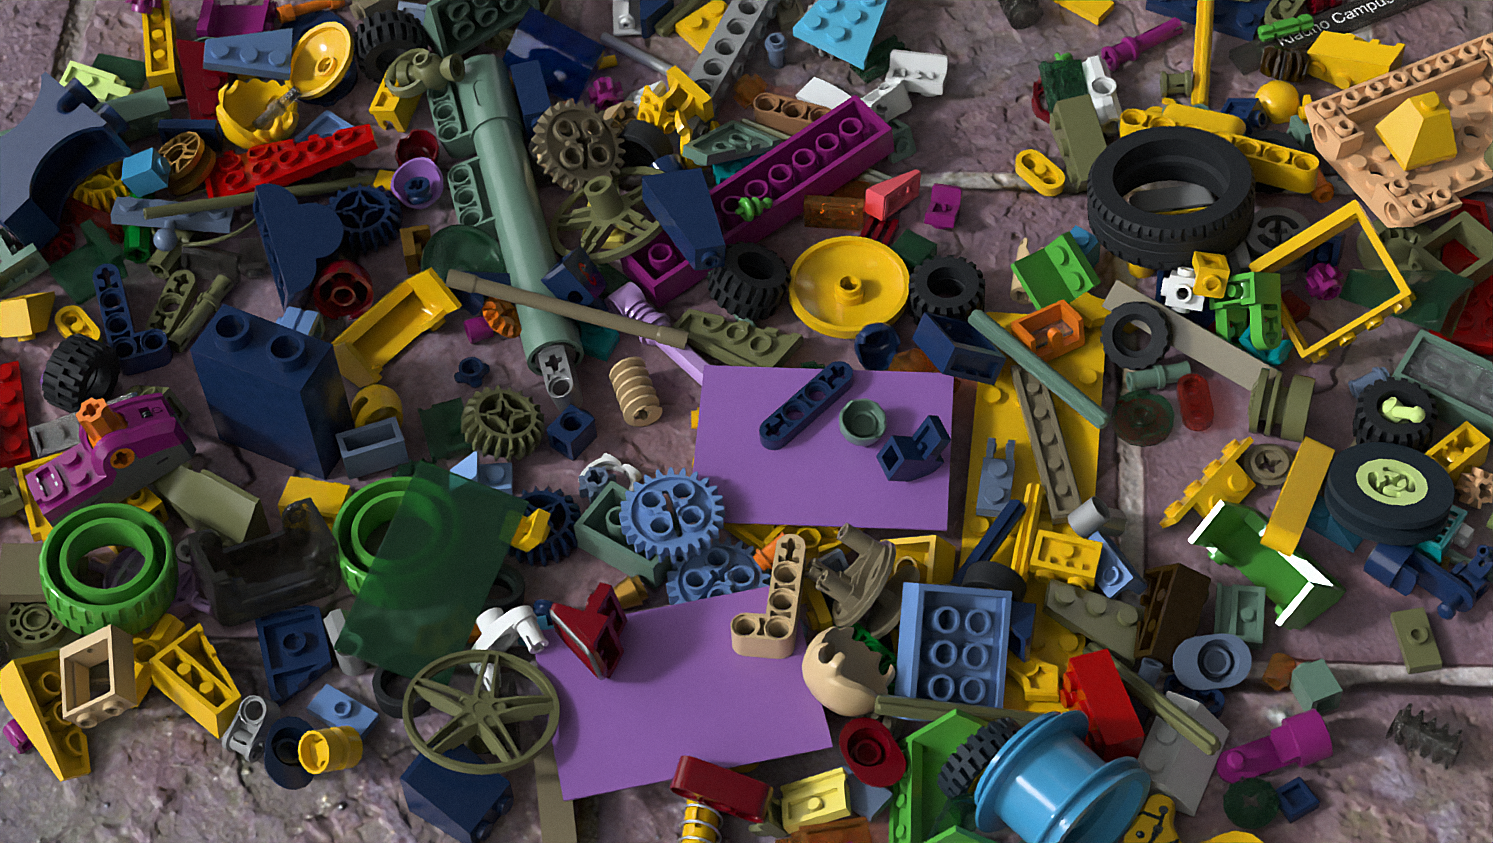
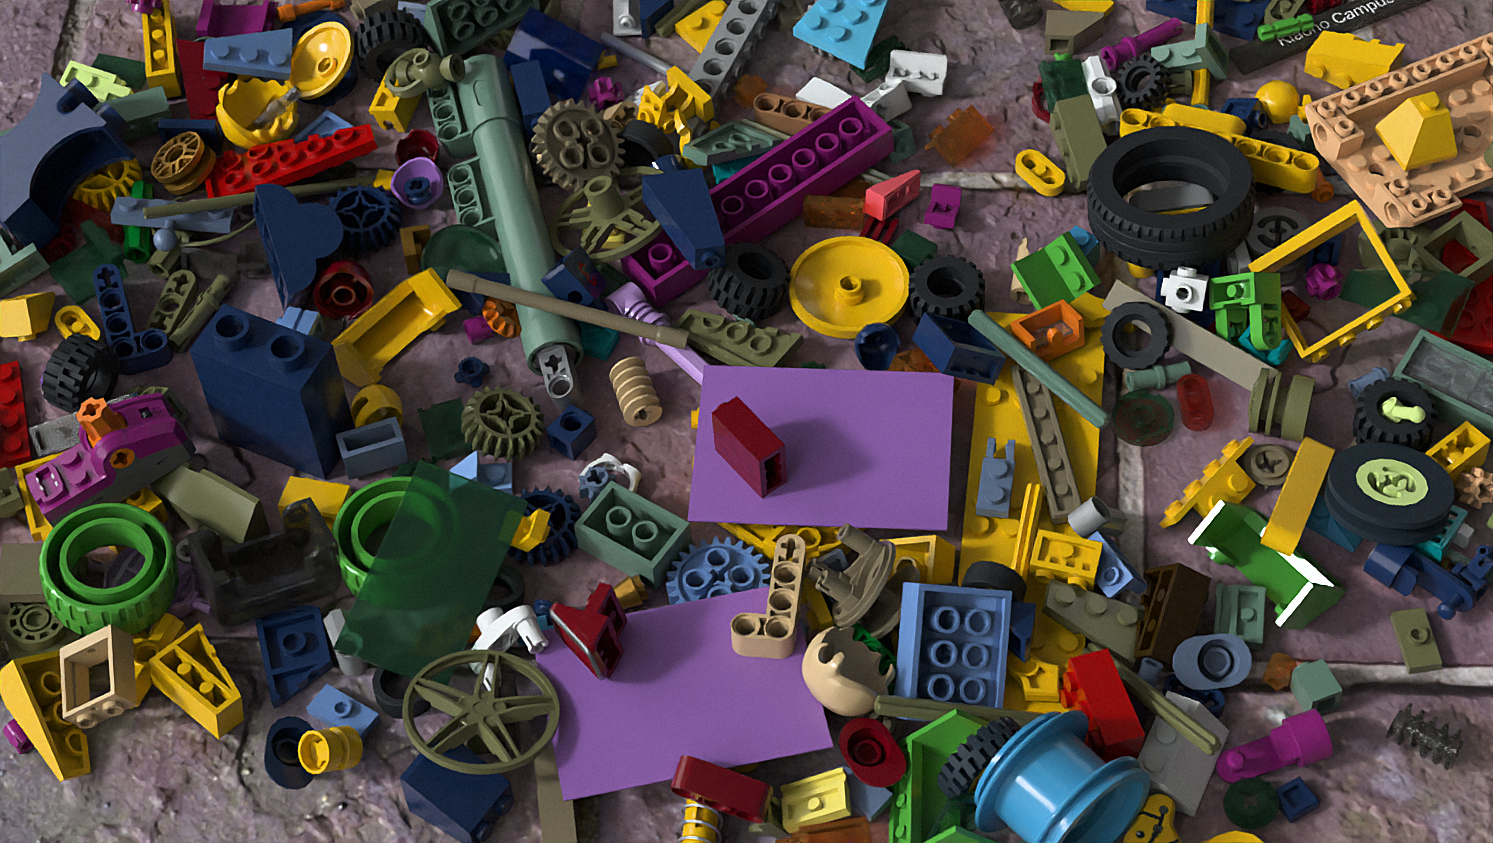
(145, 172): dark azure brick -> none
(250, 729): light grey piece -> none
(643, 523): medium blue gear -> none
(749, 208): bright green hair -> none
(749, 446): none -> dark red brick
(765, 556): orange pin -> none
(776, 46): sand blue pin -> none
(803, 403): dark blue beam -> none
(862, 422): sand green hair -> none
(916, 455): dark blue brick -> none
(960, 136): none -> clear orange bracket
(994, 537): dark blue axle -> none
(1071, 30): none -> dark tan slope
(1134, 74): none -> black tyre
(1195, 54): none -> sand green bracket
(1211, 274): yellow bracket -> none
(1284, 63): dark brown gear -> none

